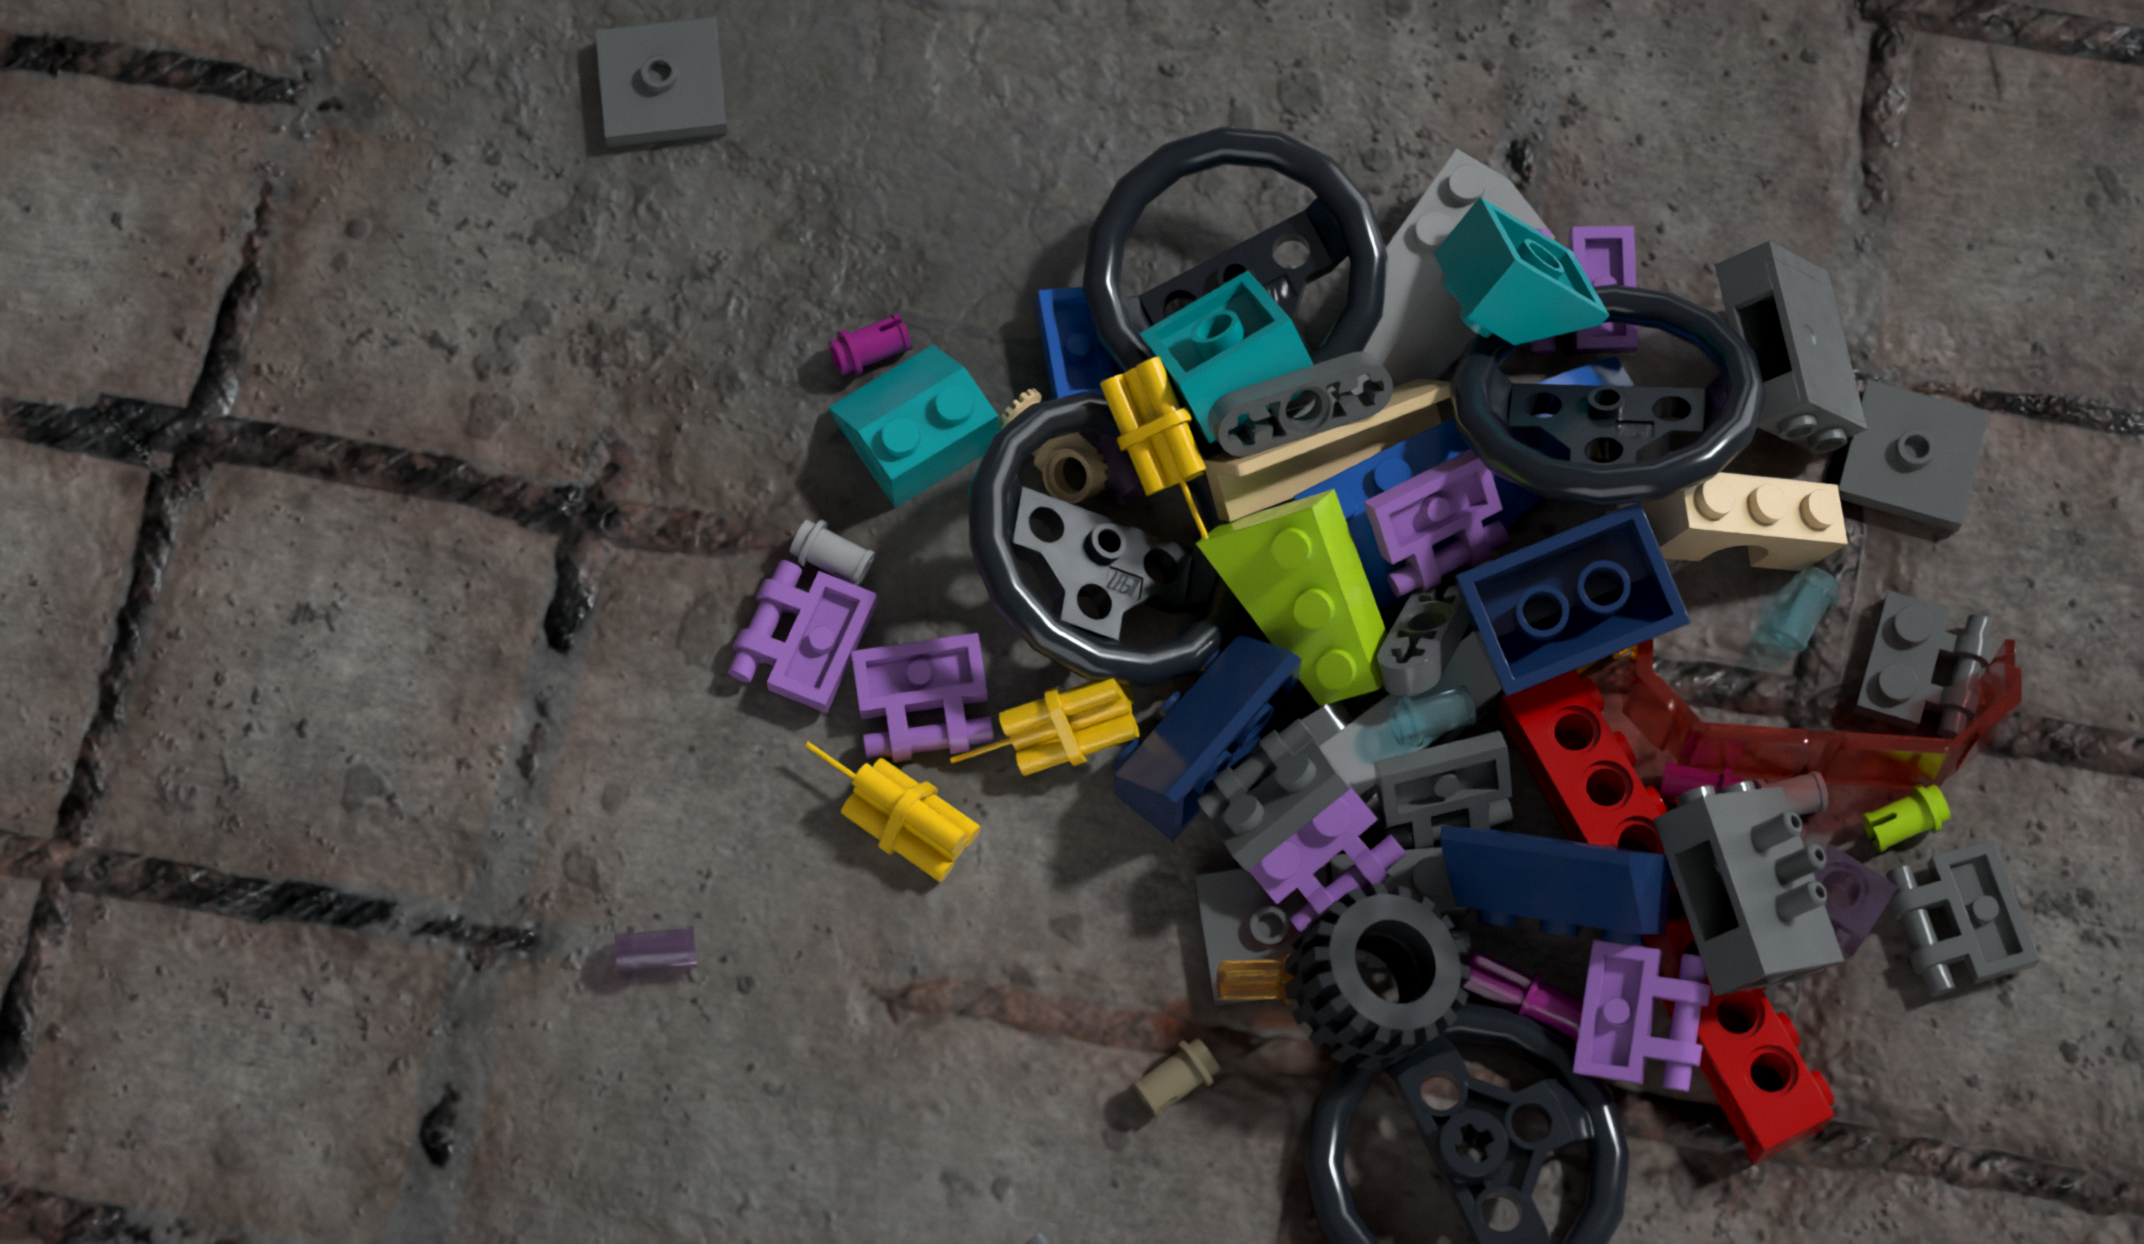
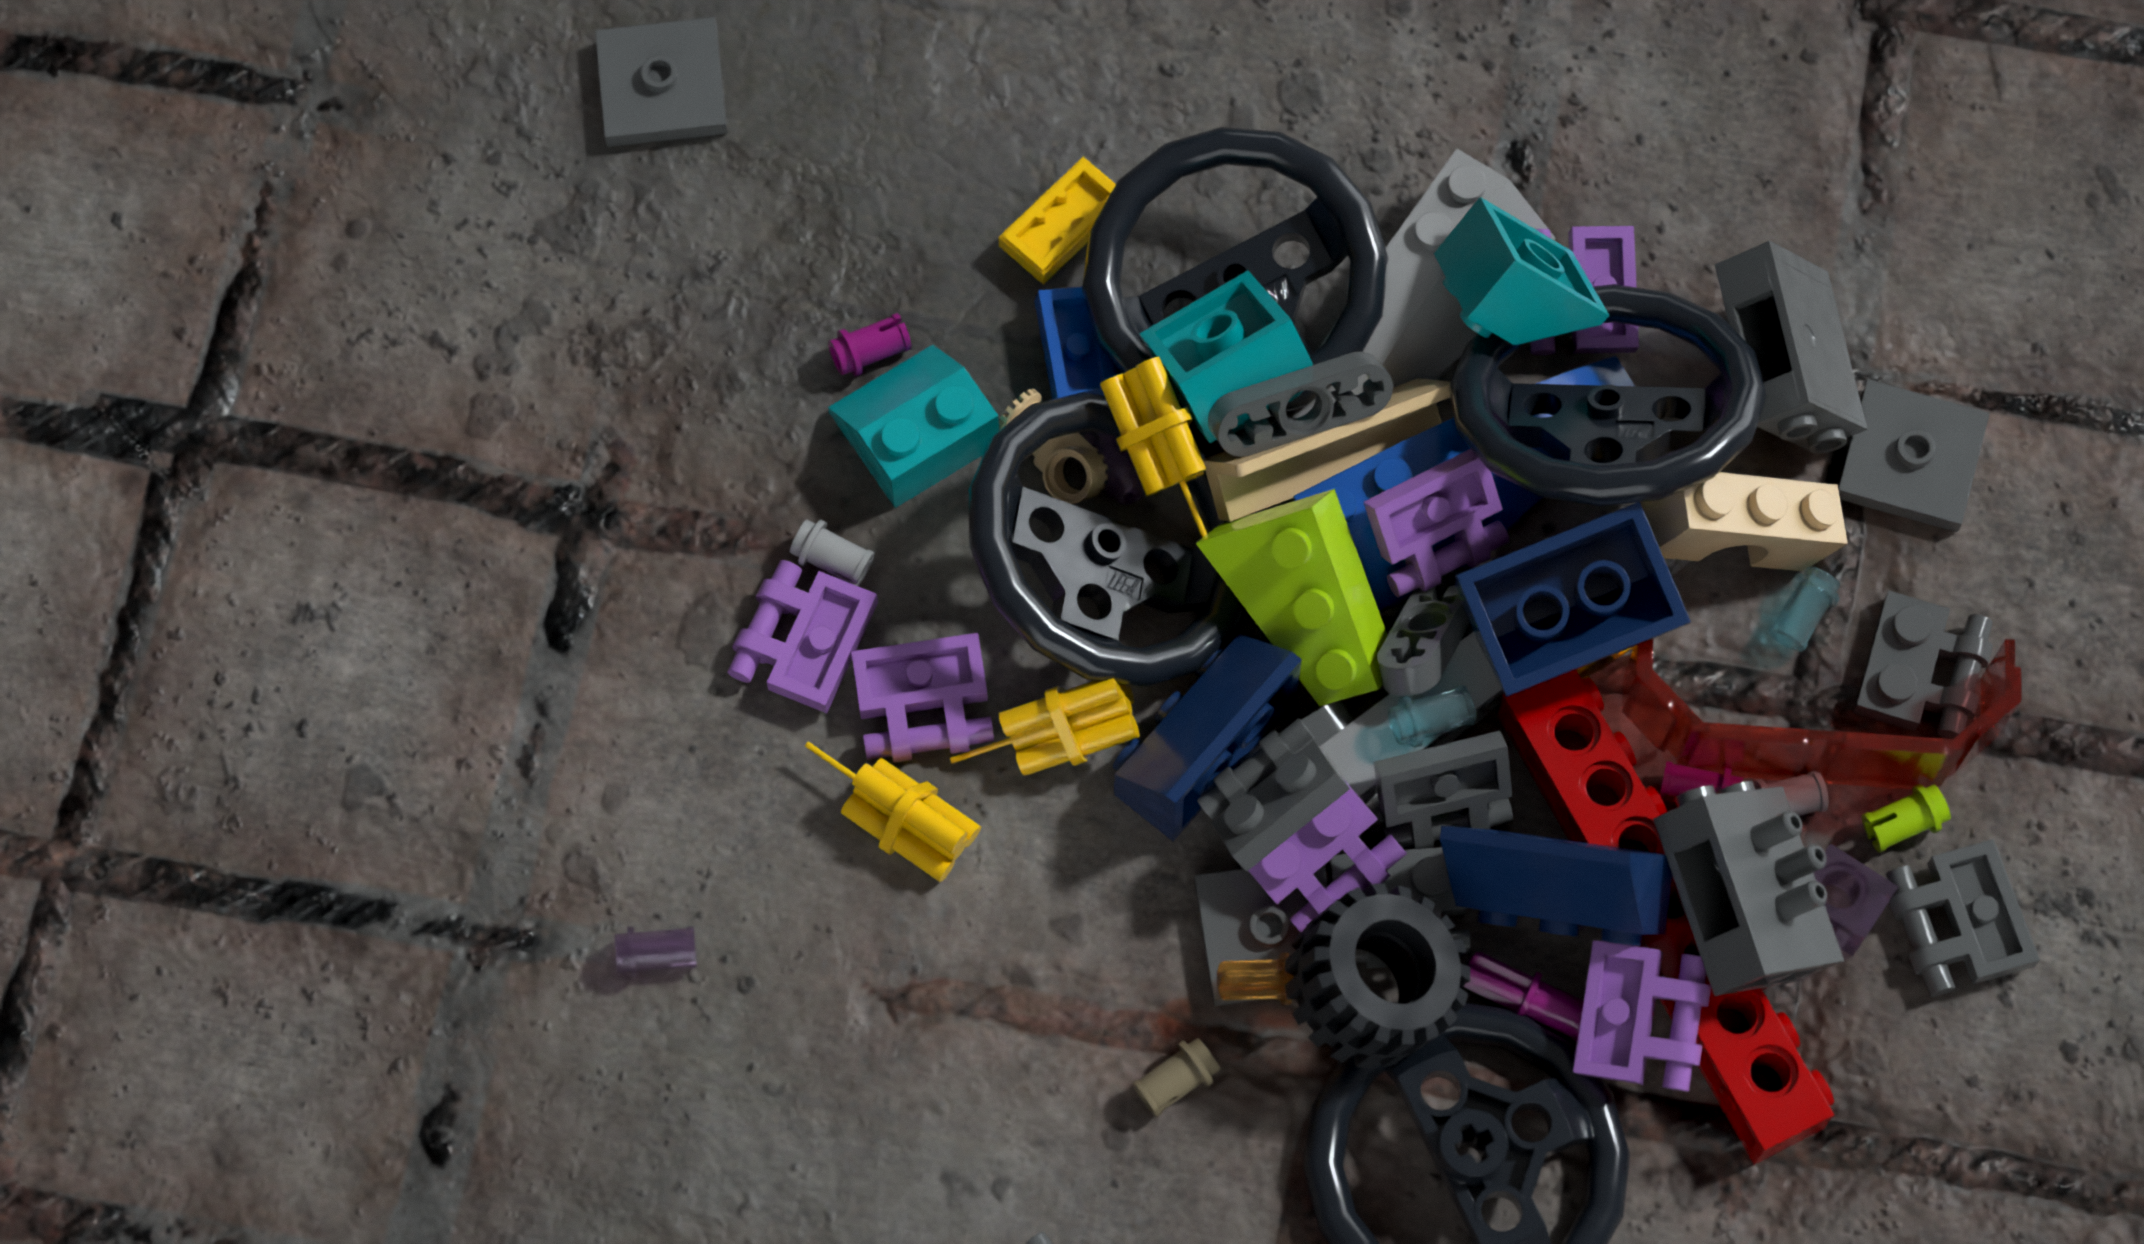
(1058, 221): none -> yellow plate

